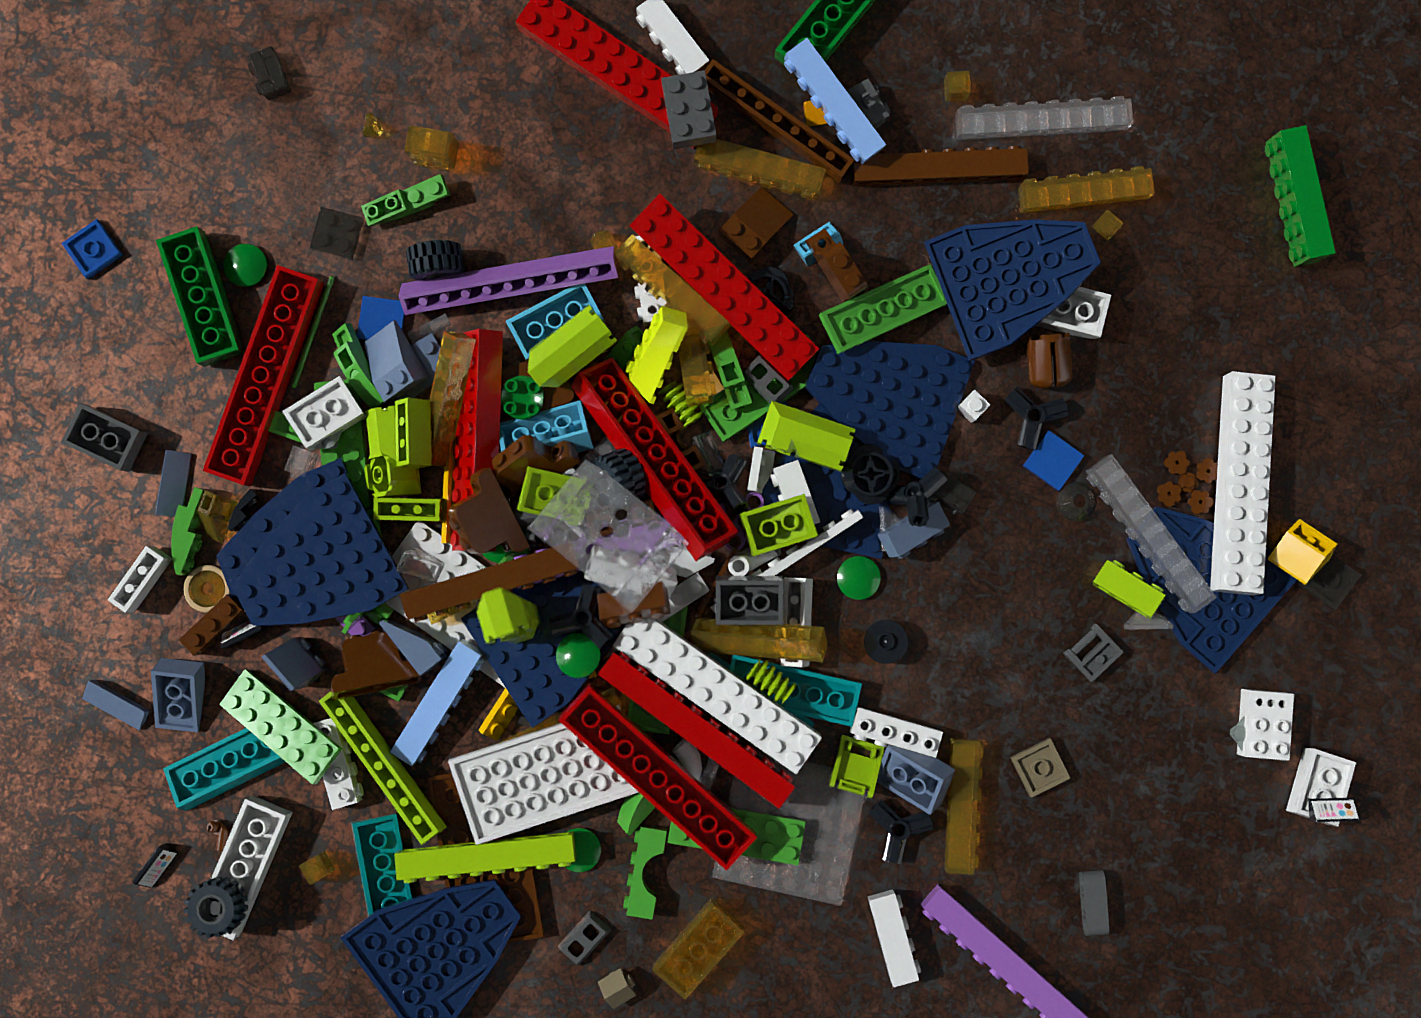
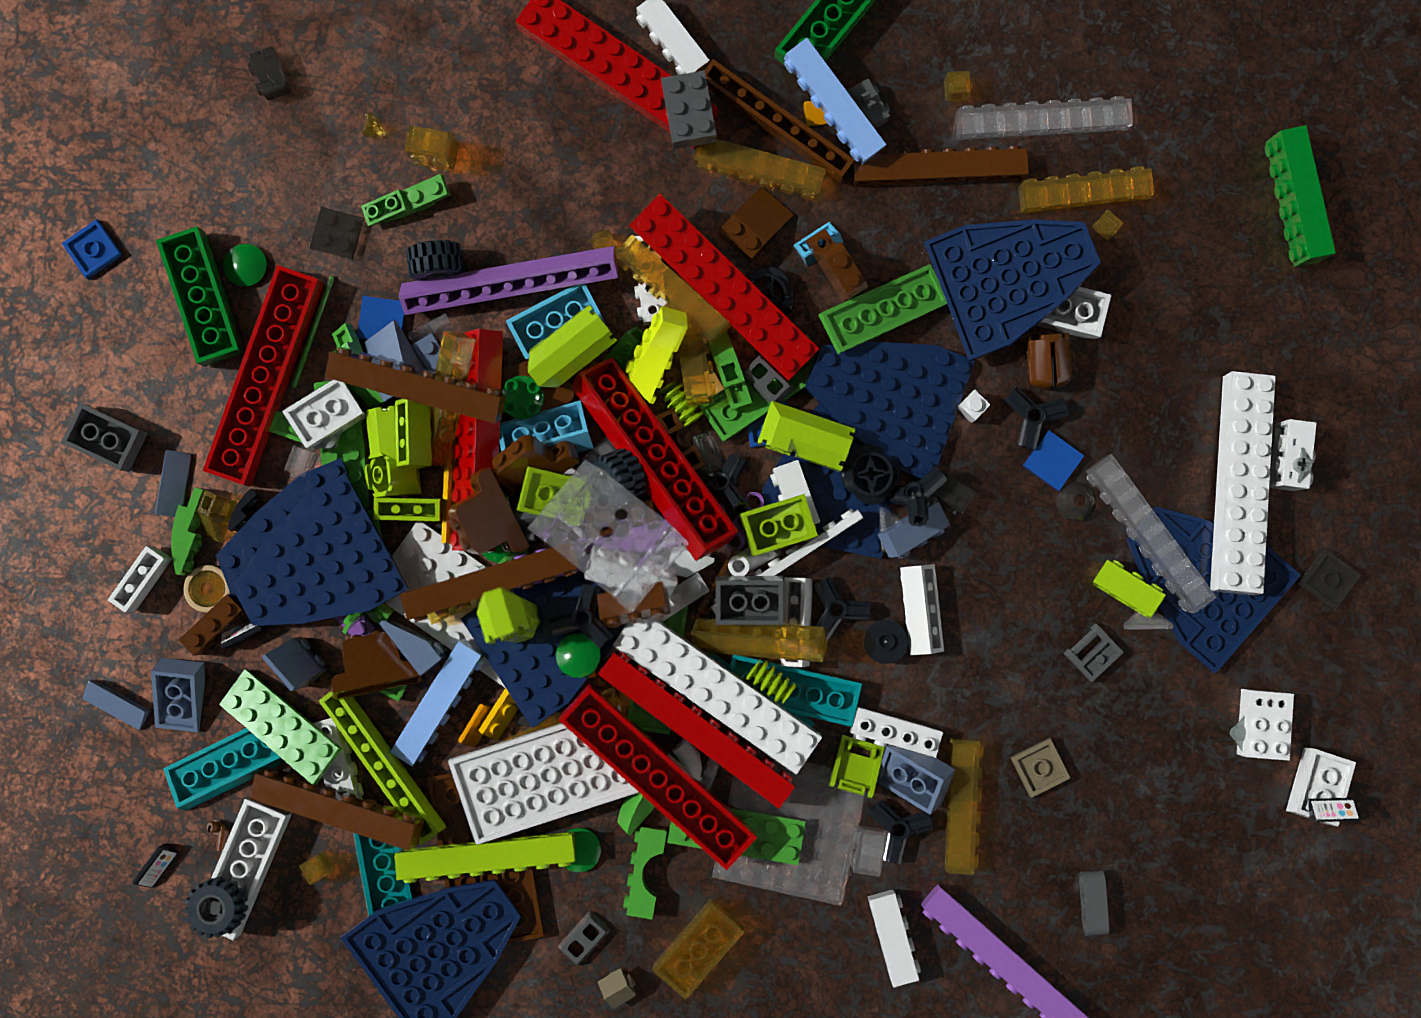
(337, 809): none -> reddish brown brick
(415, 385): none -> reddish brown brick
(420, 565): clear slope -> none
(471, 735): none -> light orange slope
(760, 469): white bracket -> none
(850, 609): none -> black piece
(858, 577): green dish -> none
(868, 851): none -> clear brick
(922, 609): none -> white brick
(1188, 482): reddish brown plant -> none
(1292, 455): none -> white piece
(1302, 551): yellow slope -> none

